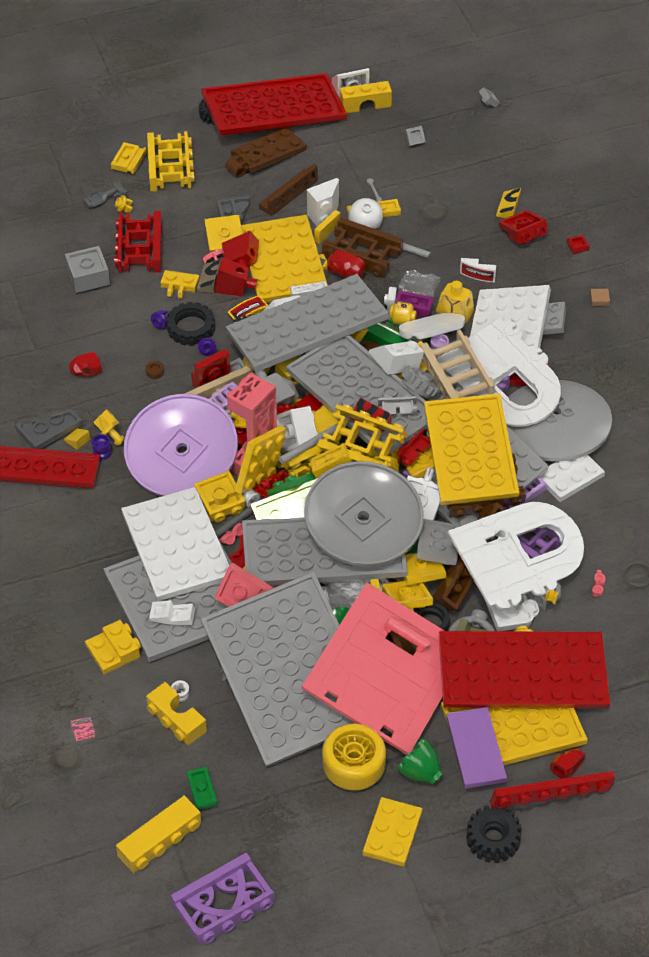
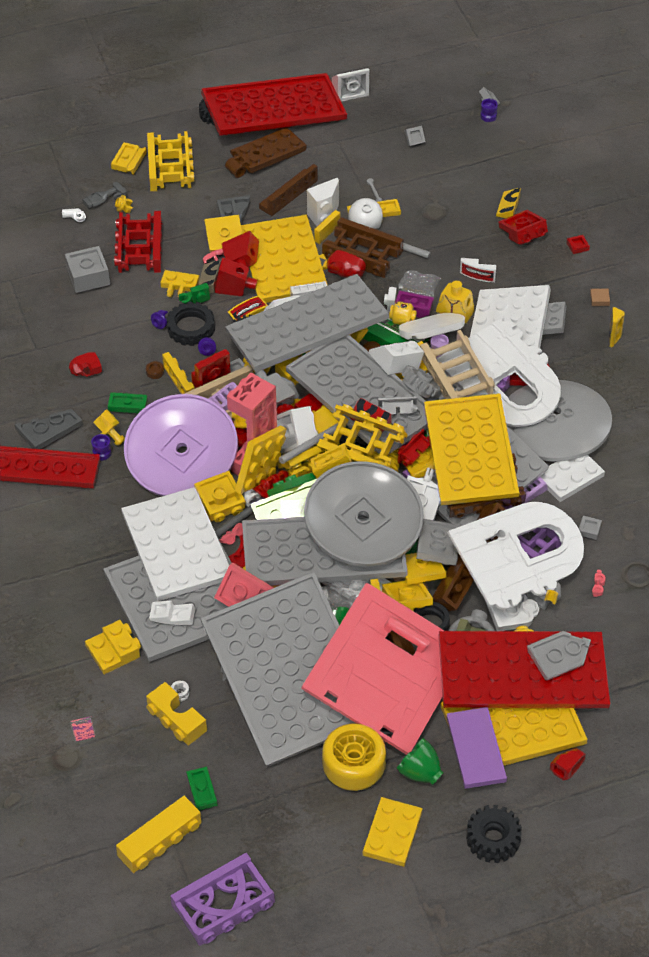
(76, 214): none -> white arm
(78, 438): yellow slope -> none
(127, 402): none -> green plate
(178, 376): none -> yellow plate
(197, 294): none -> green plate
(378, 92): yellow arch -> none
(489, 110): none -> dark purple wheel
(552, 789): red plate -> none
(558, 654): none -> light grey tile
(590, 527): none -> light grey plate
(616, 326): none -> yellow slope

